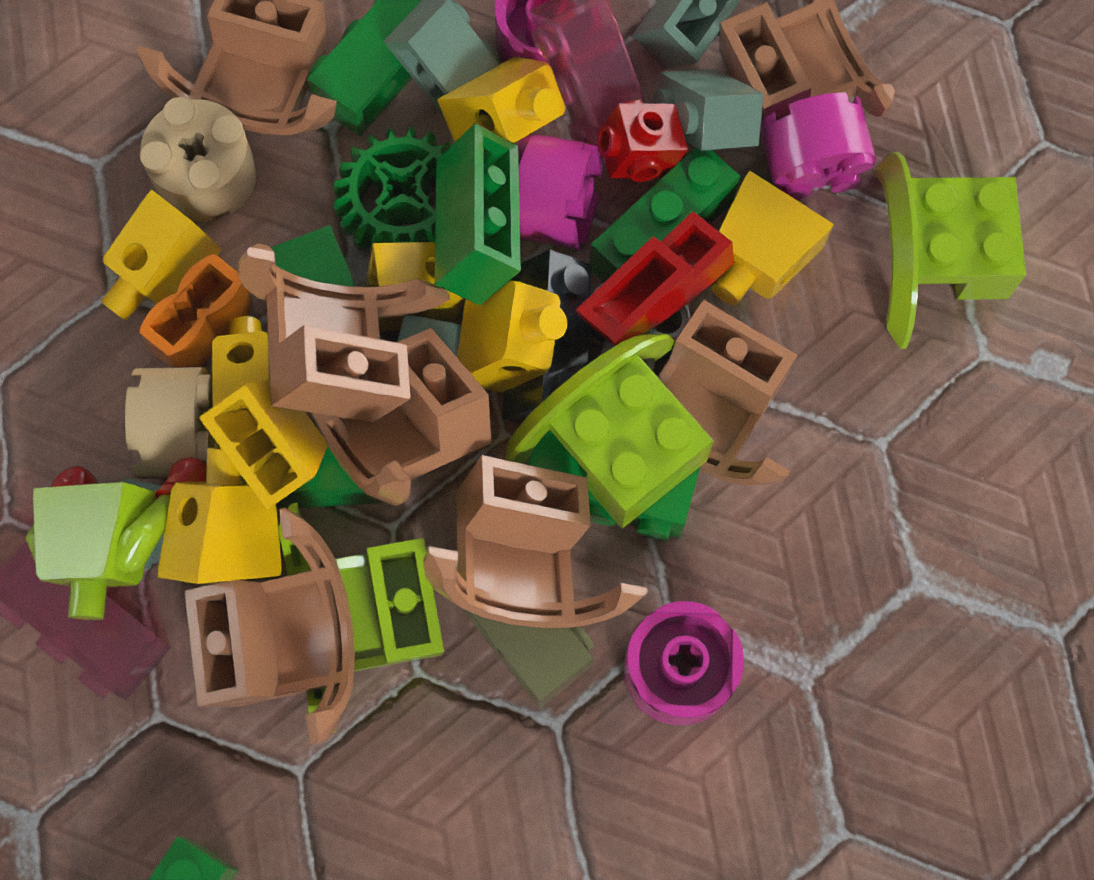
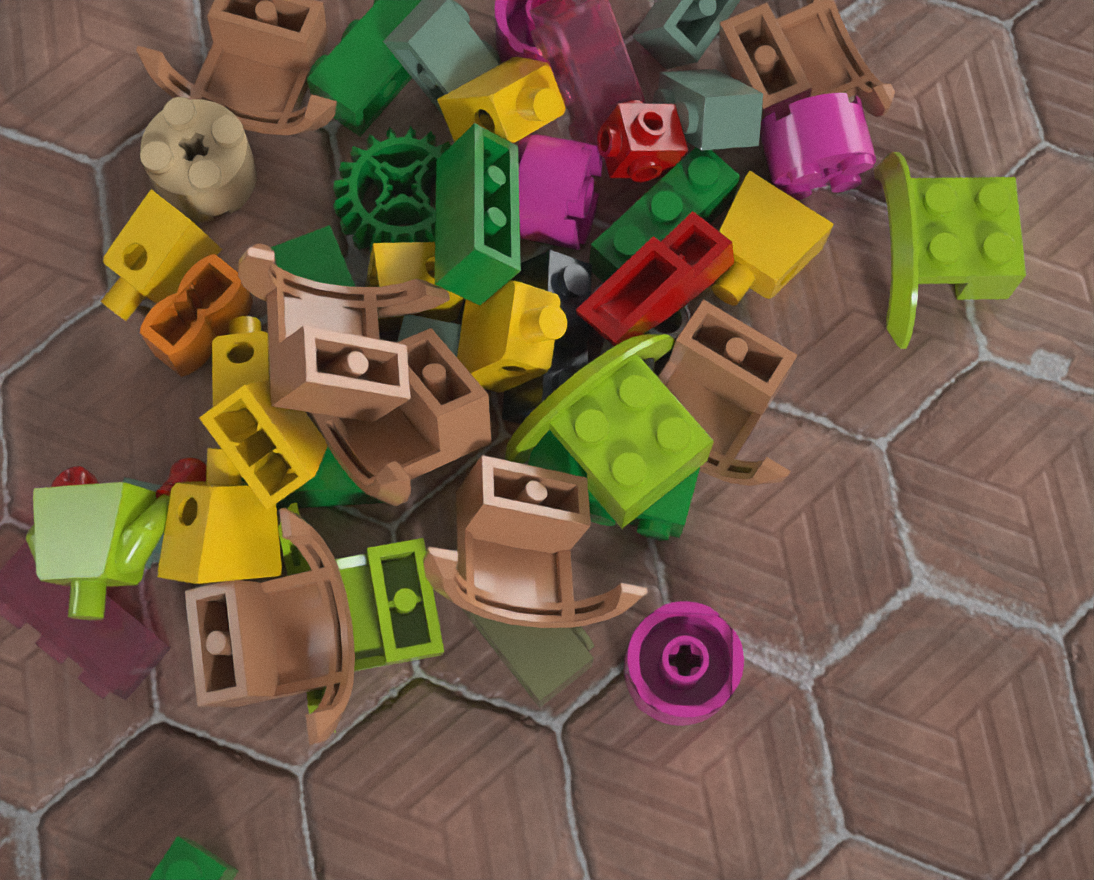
(165, 418): tan brick -> none

